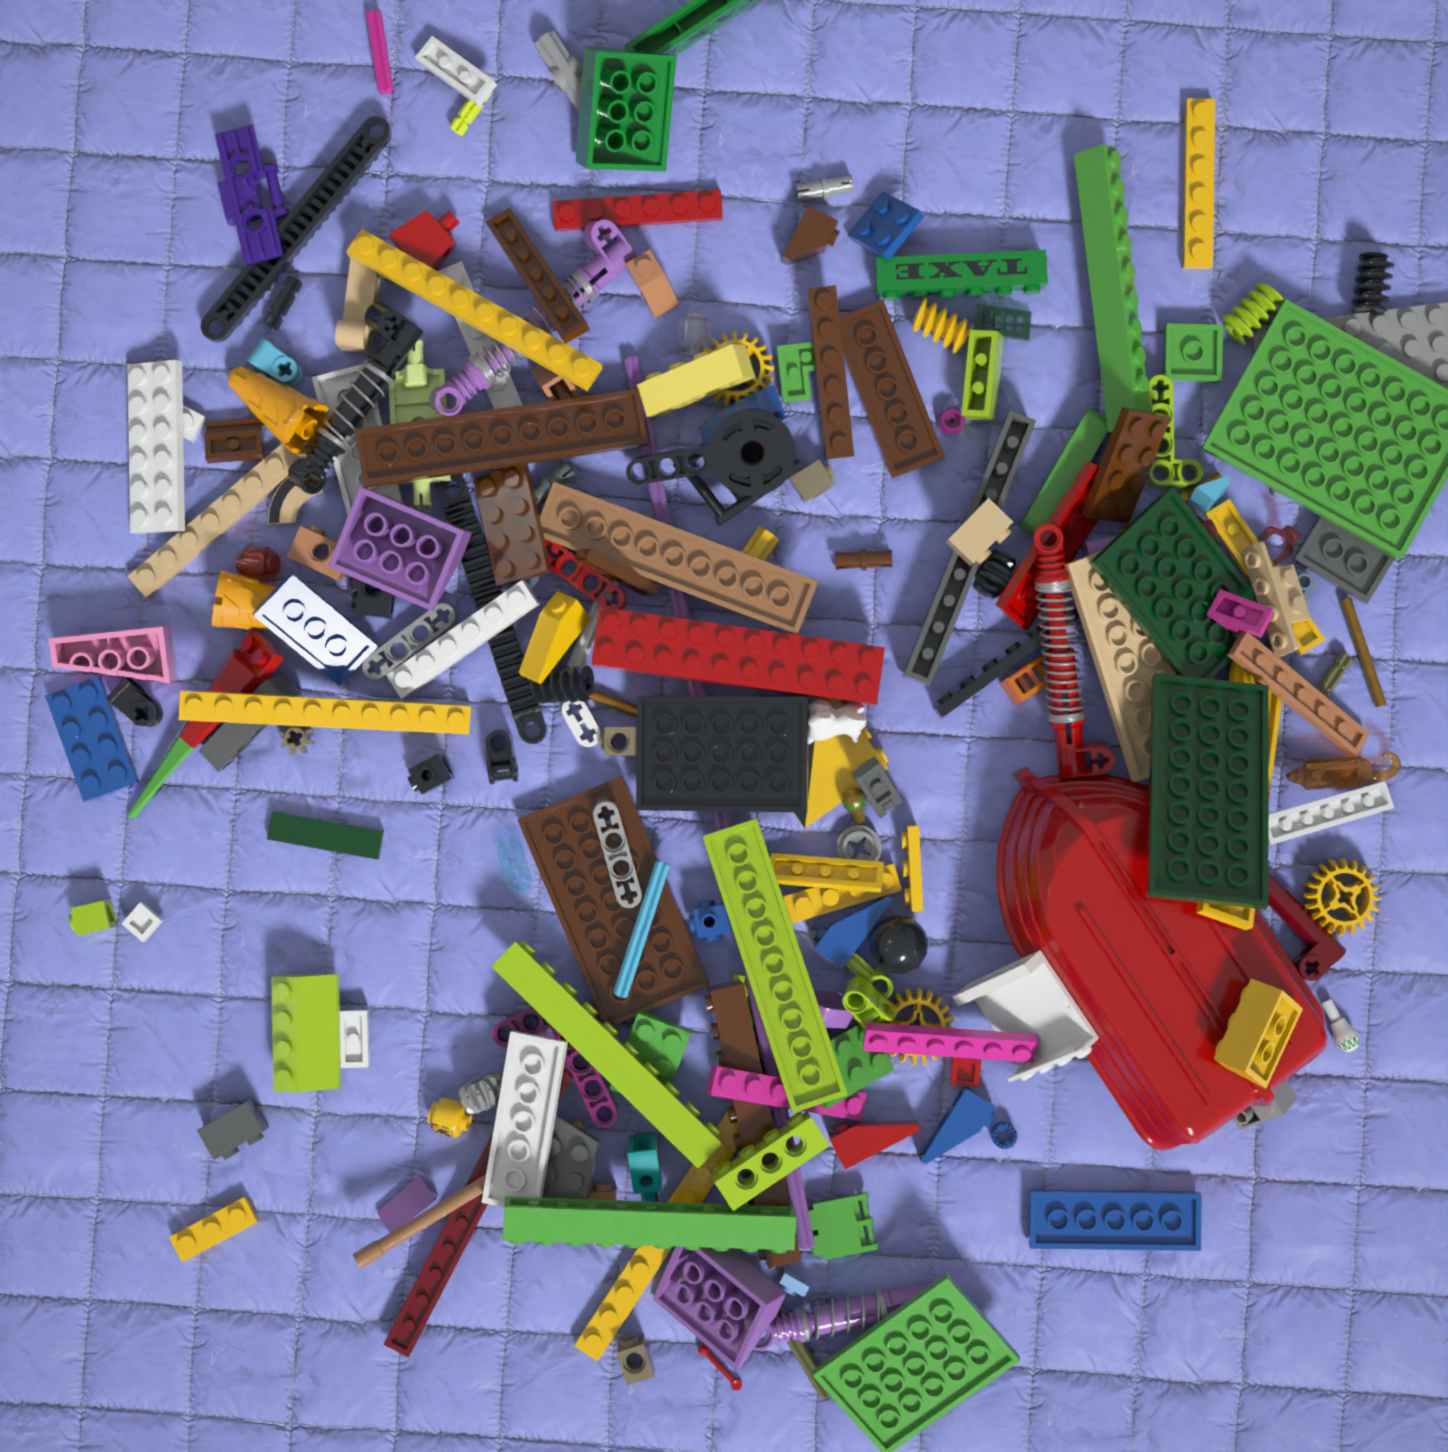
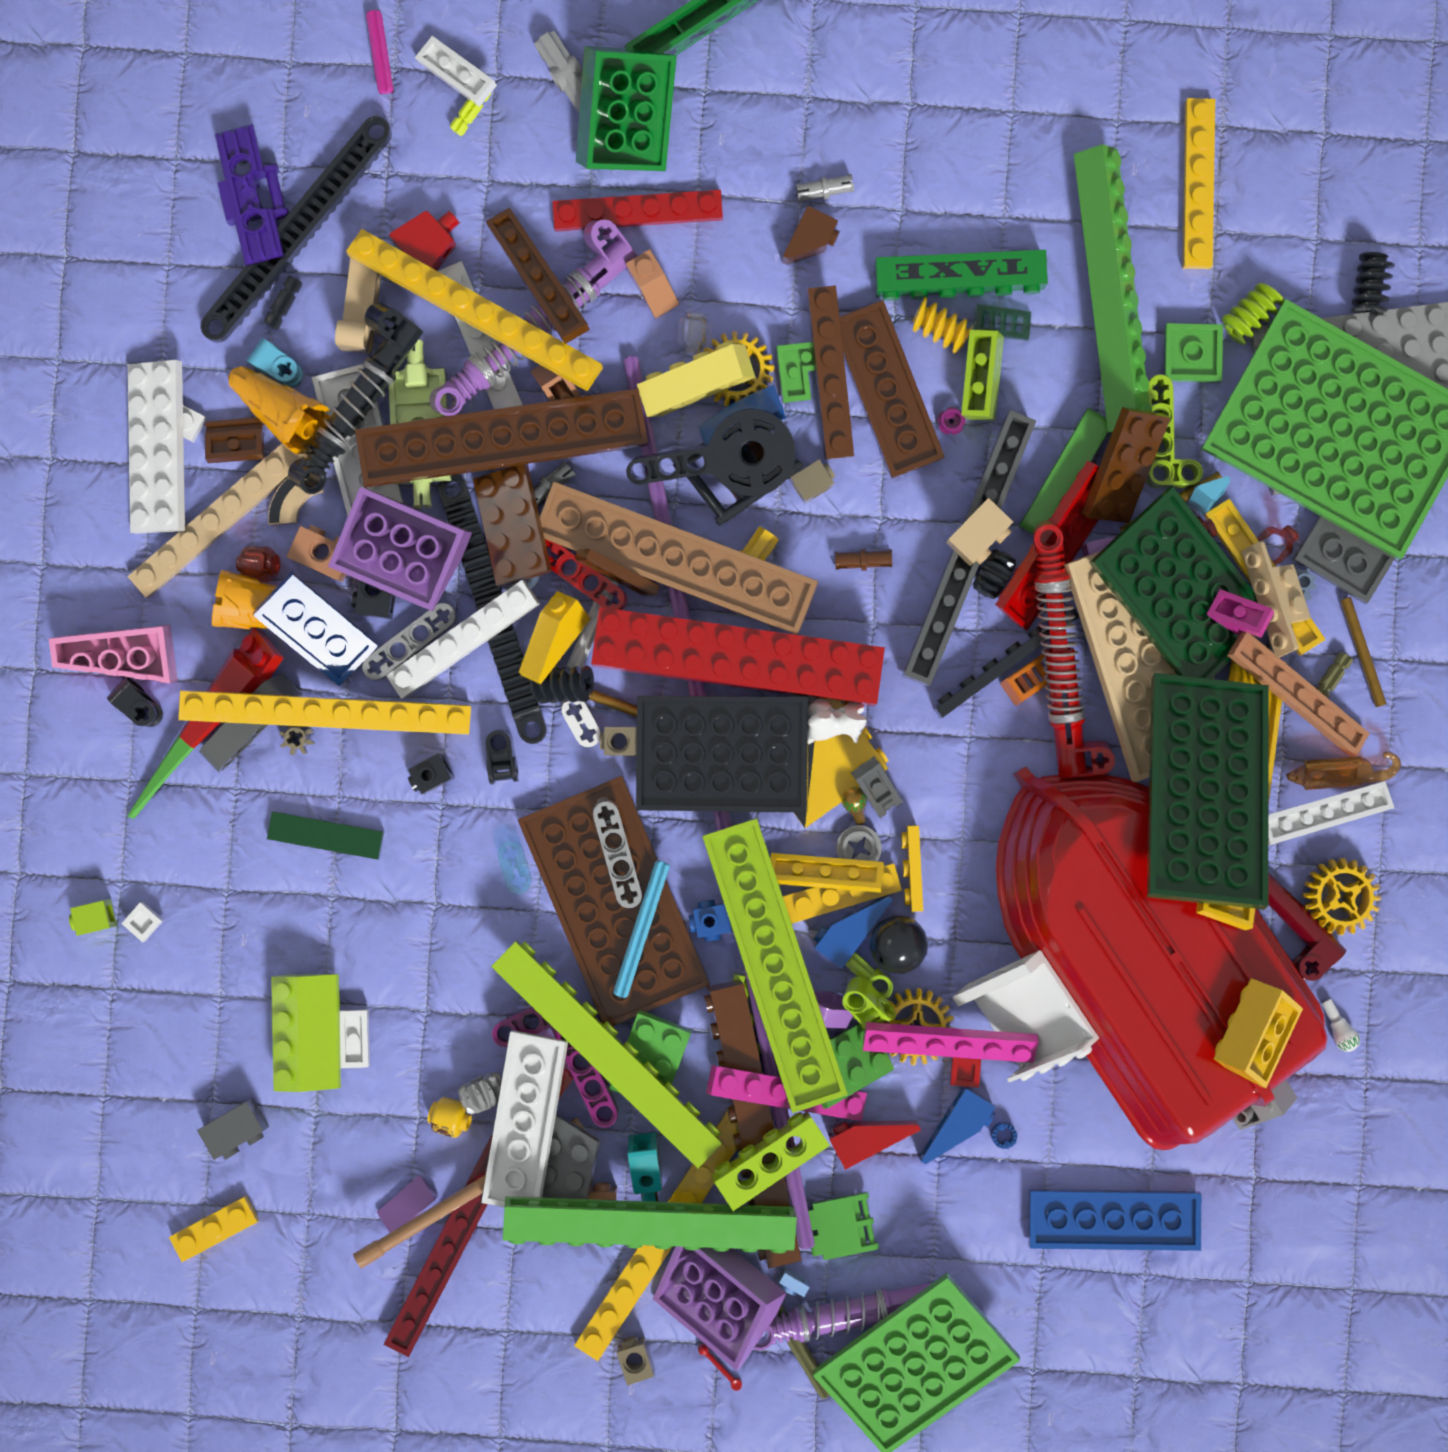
(92, 739): blue plate -> none
(885, 225): blue plate -> none

